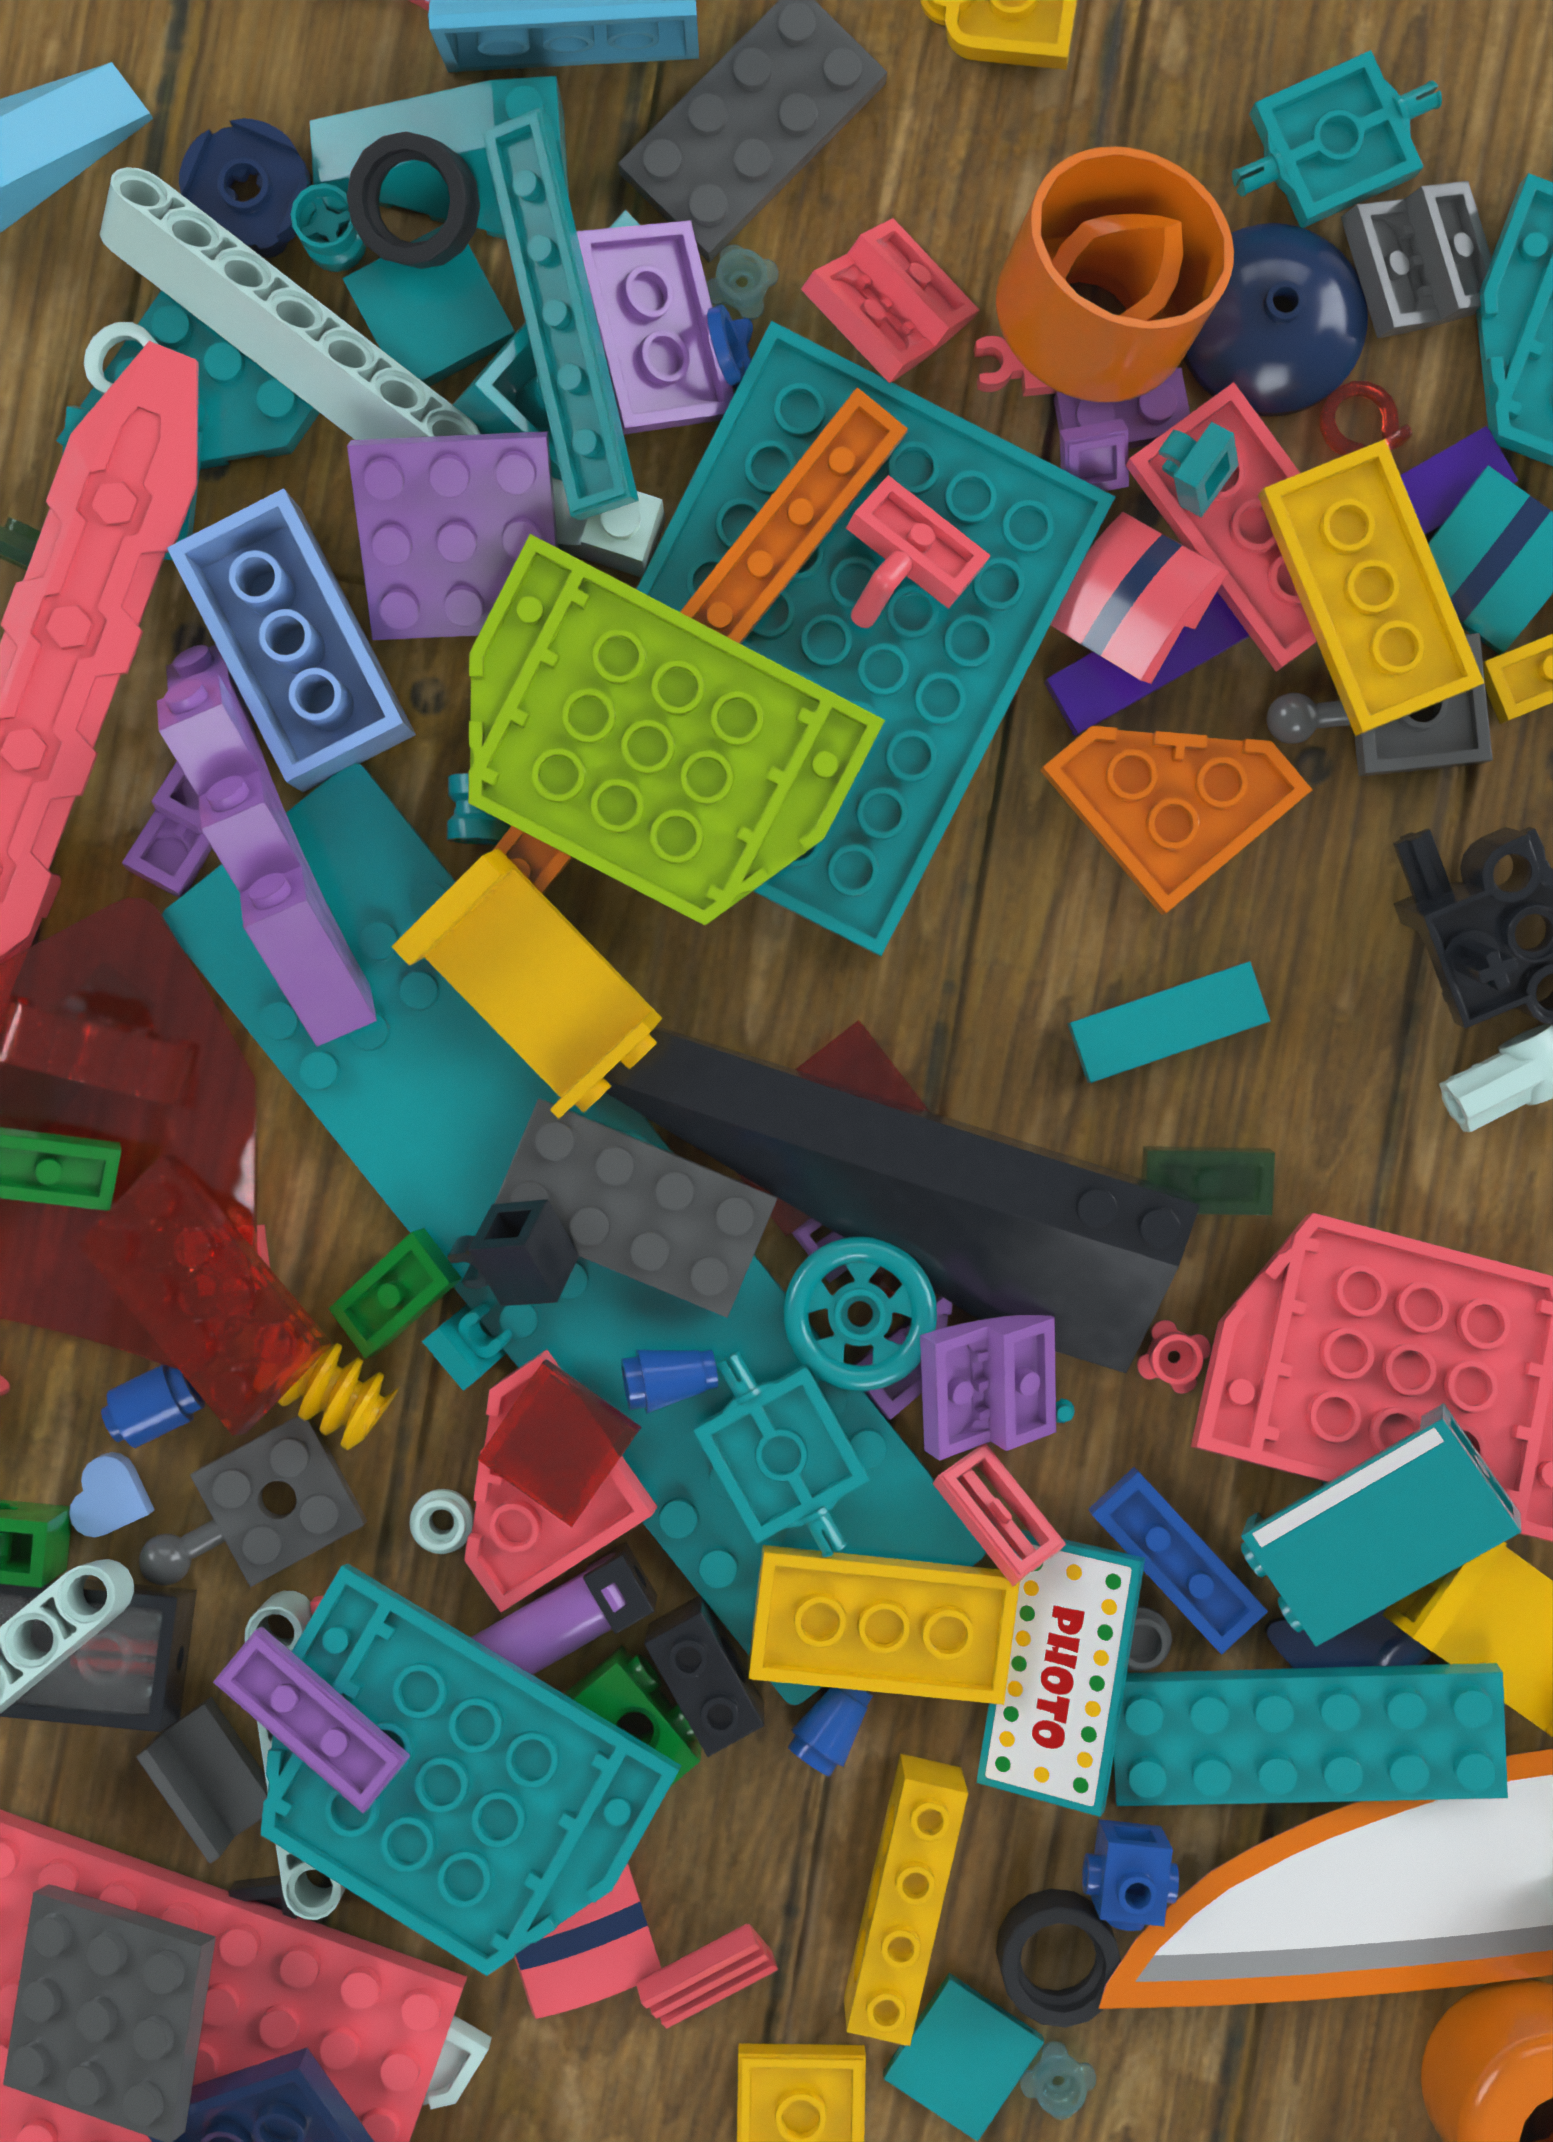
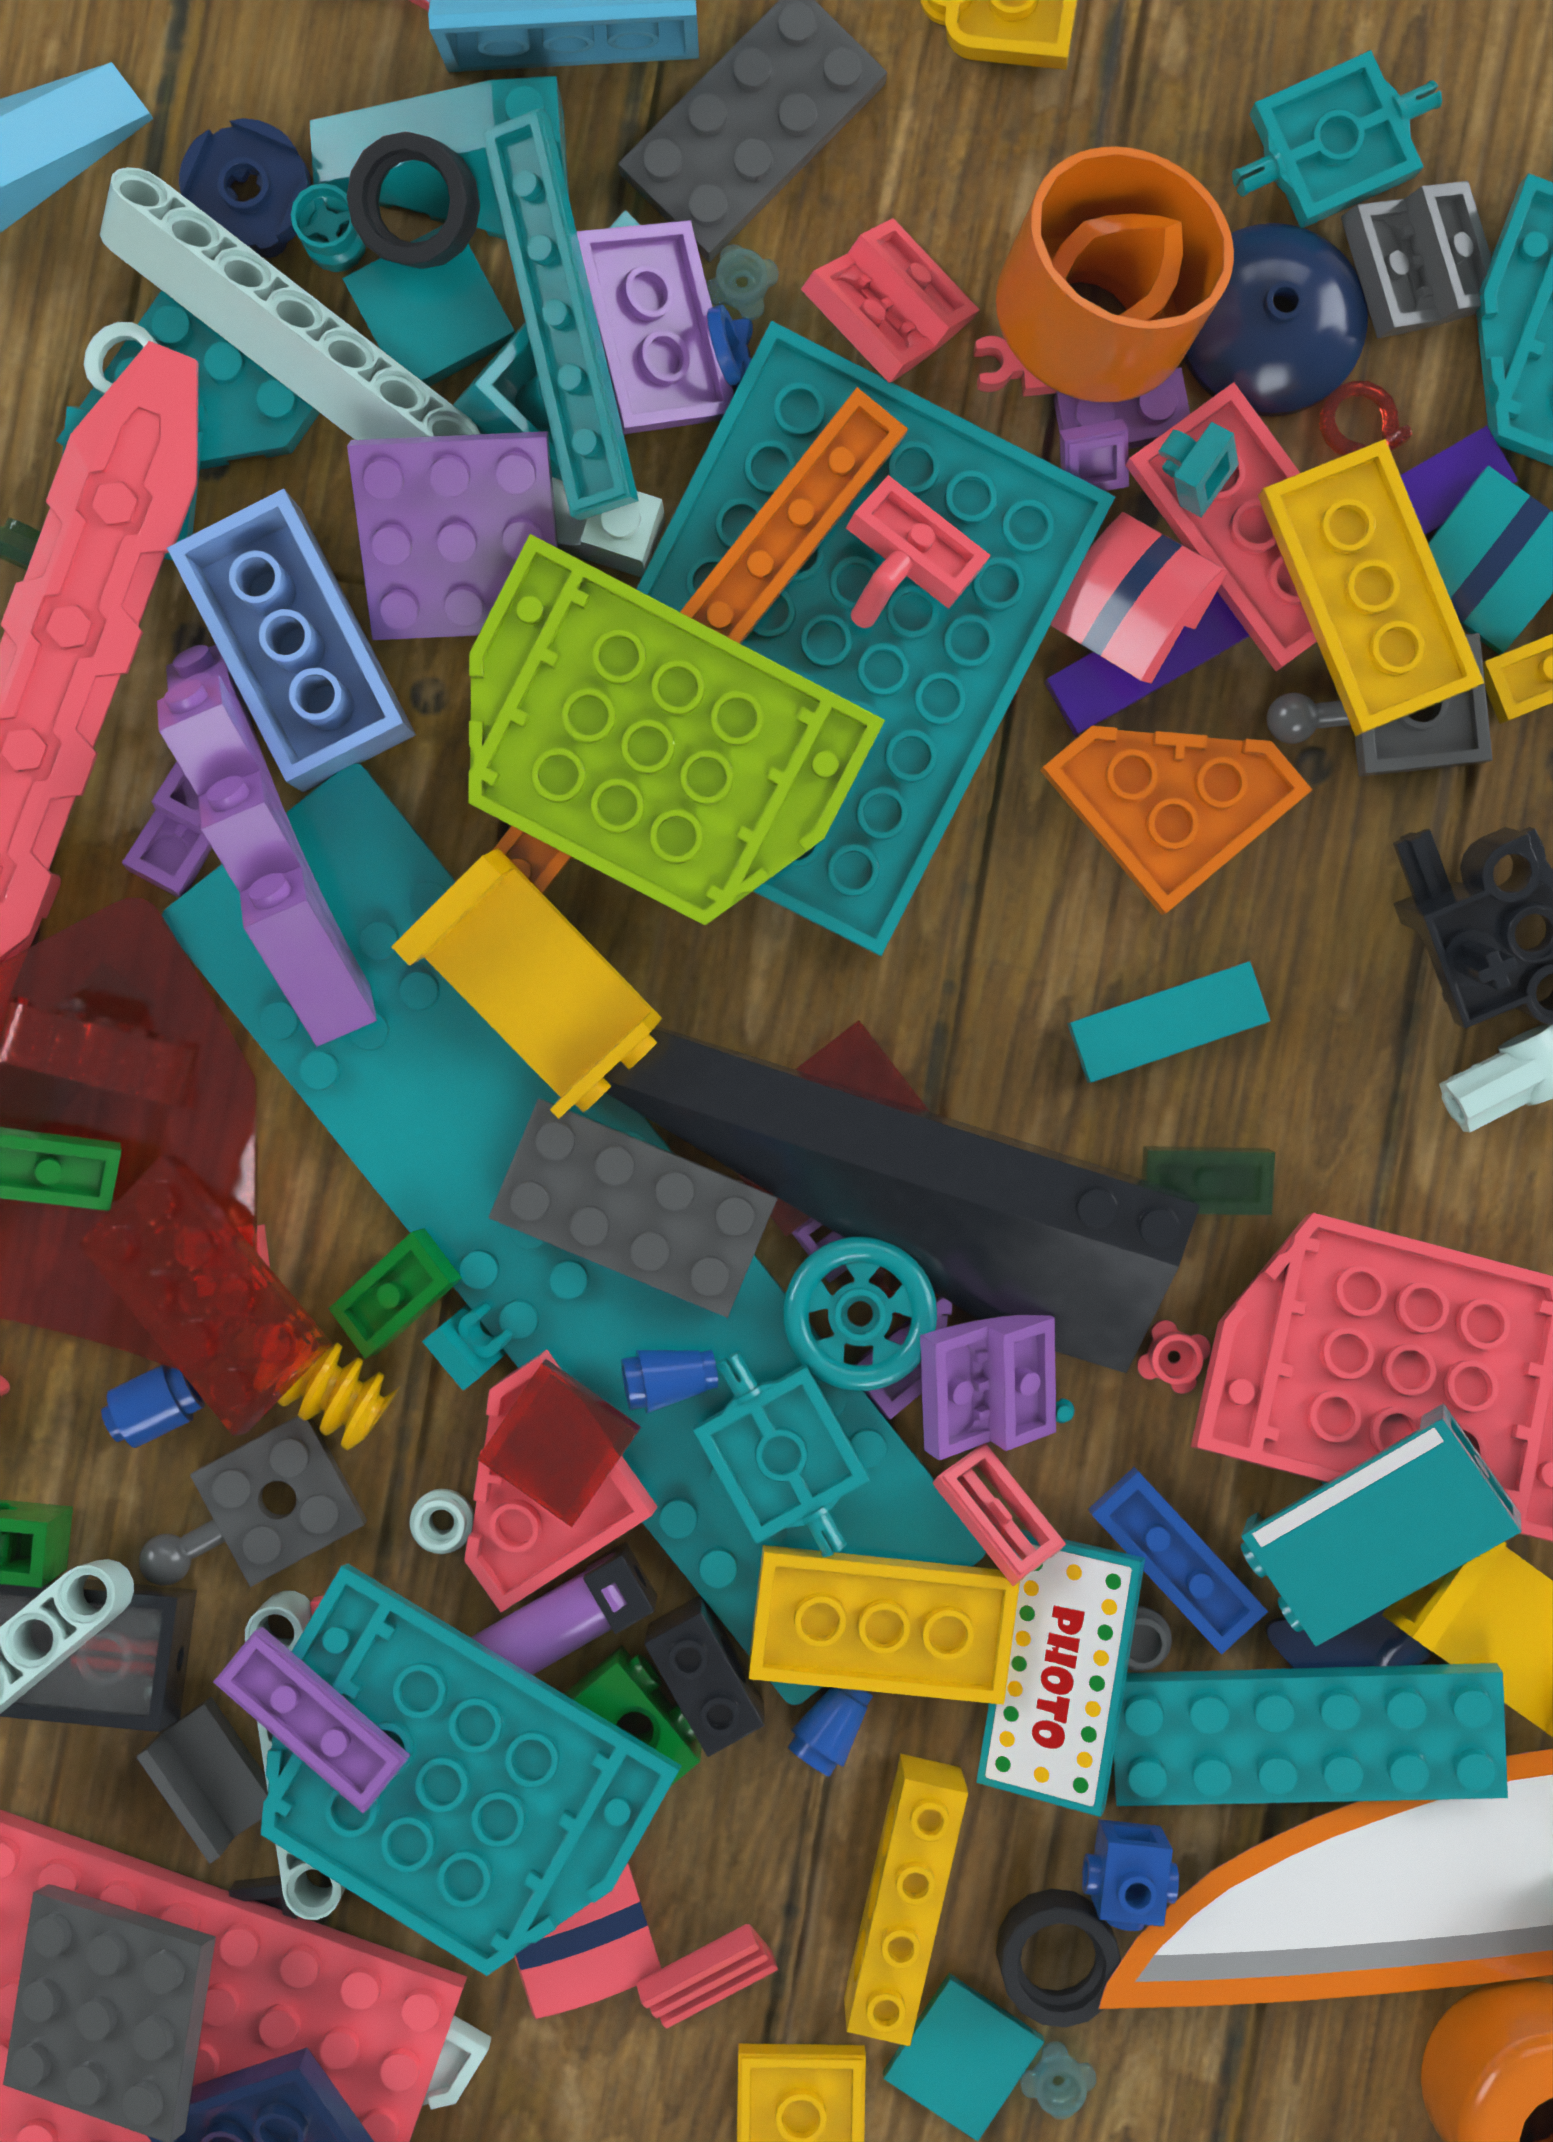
(109, 1497): light blue tile -> none
(469, 823): teal wheel -> none
(518, 1254): black brick -> none

